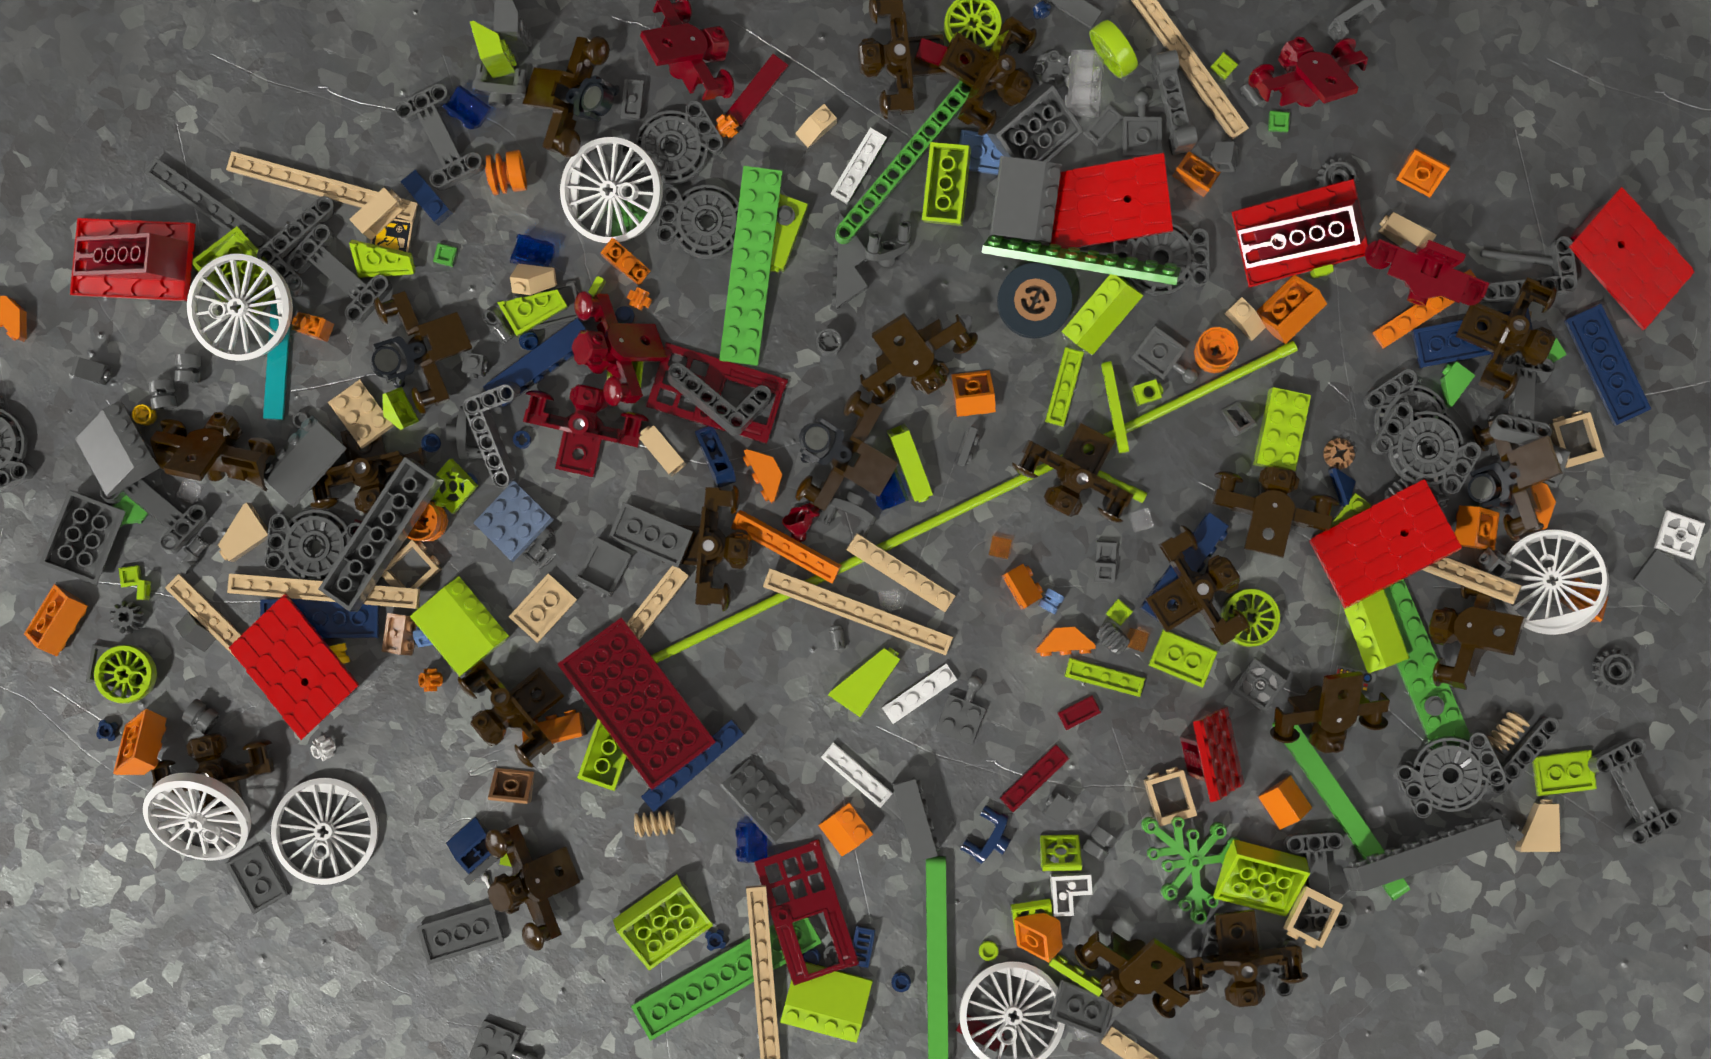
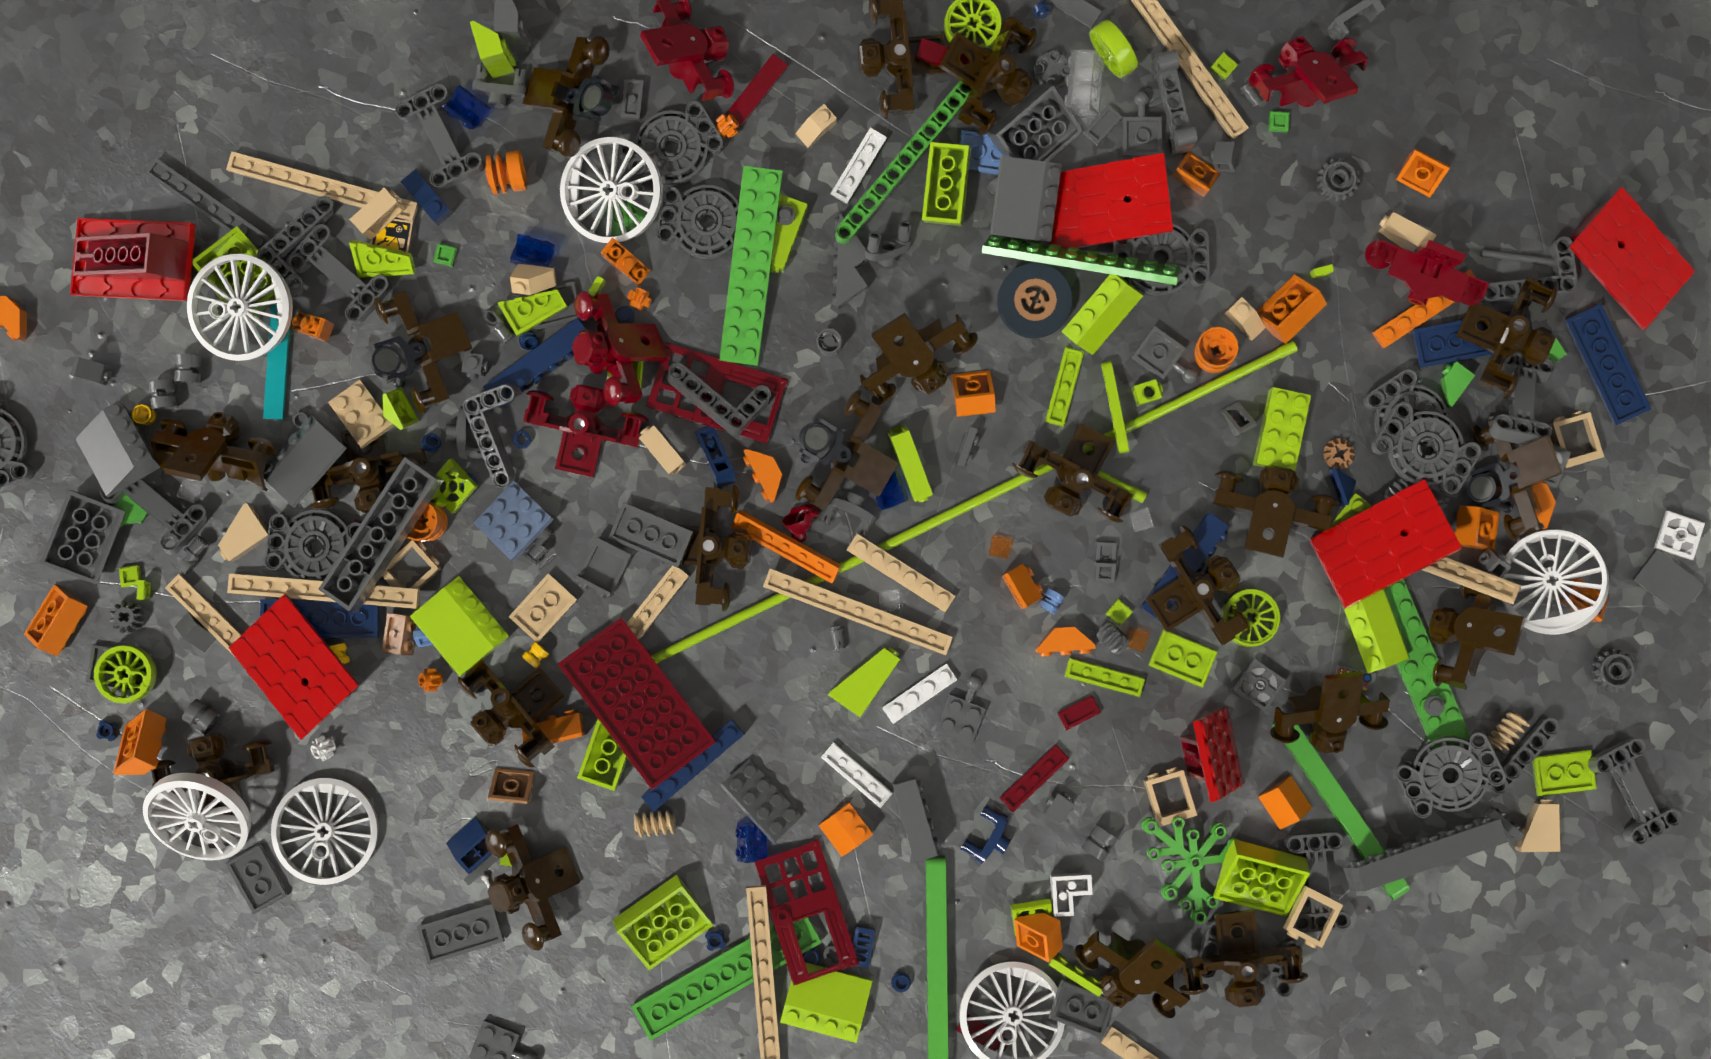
(538, 651): none -> yellow wheel
(988, 950): lime tile -> none
(1072, 840): lime piece -> none
(1284, 236): piece -> none

